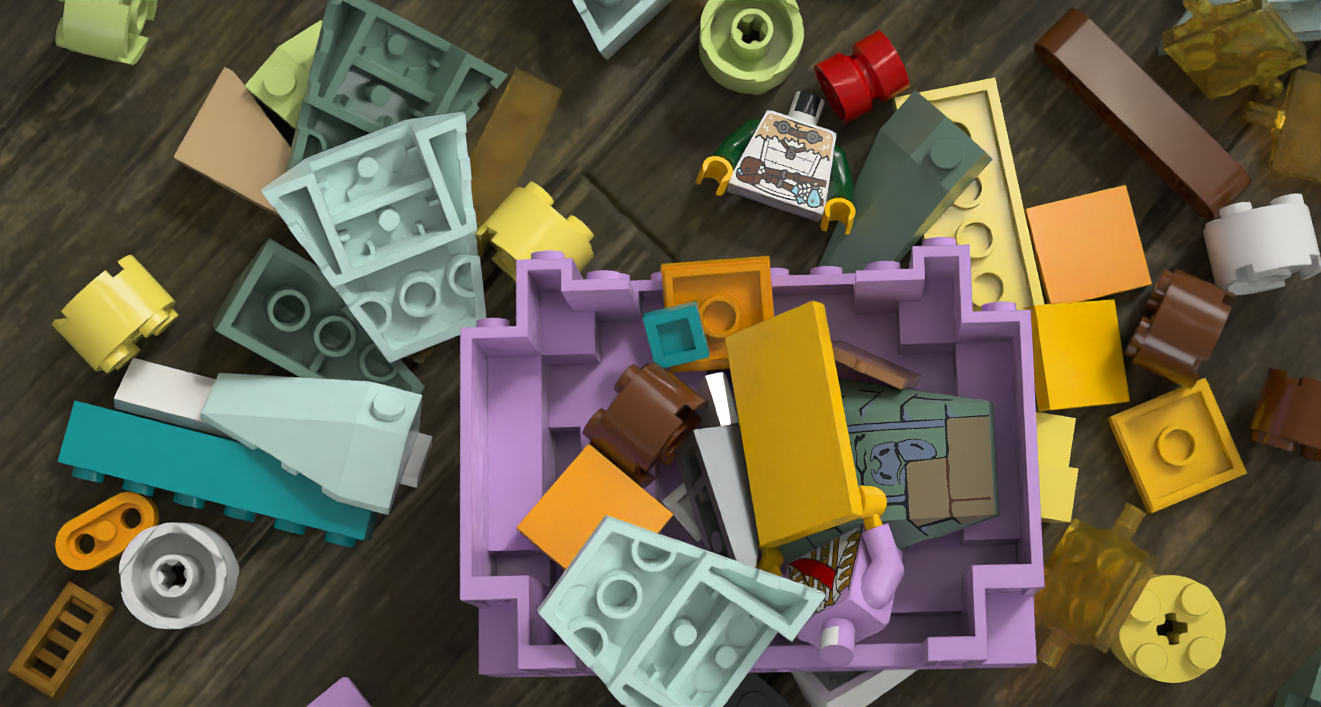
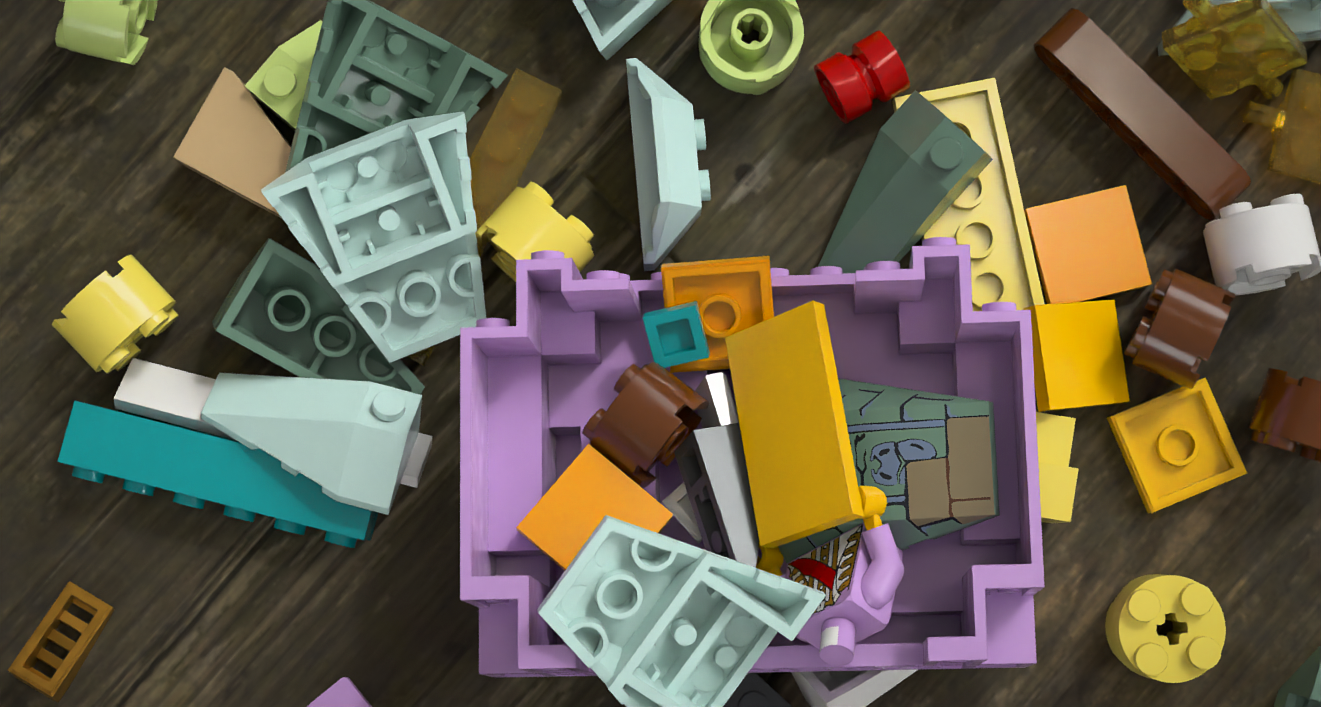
(107, 527): light orange plate -> none
(149, 580): white brick -> none
(665, 162): none -> light aqua wedge
(787, 164): torso -> none
(874, 365): medium nougat piece -> none
(1092, 585): clear yellow plate -> none

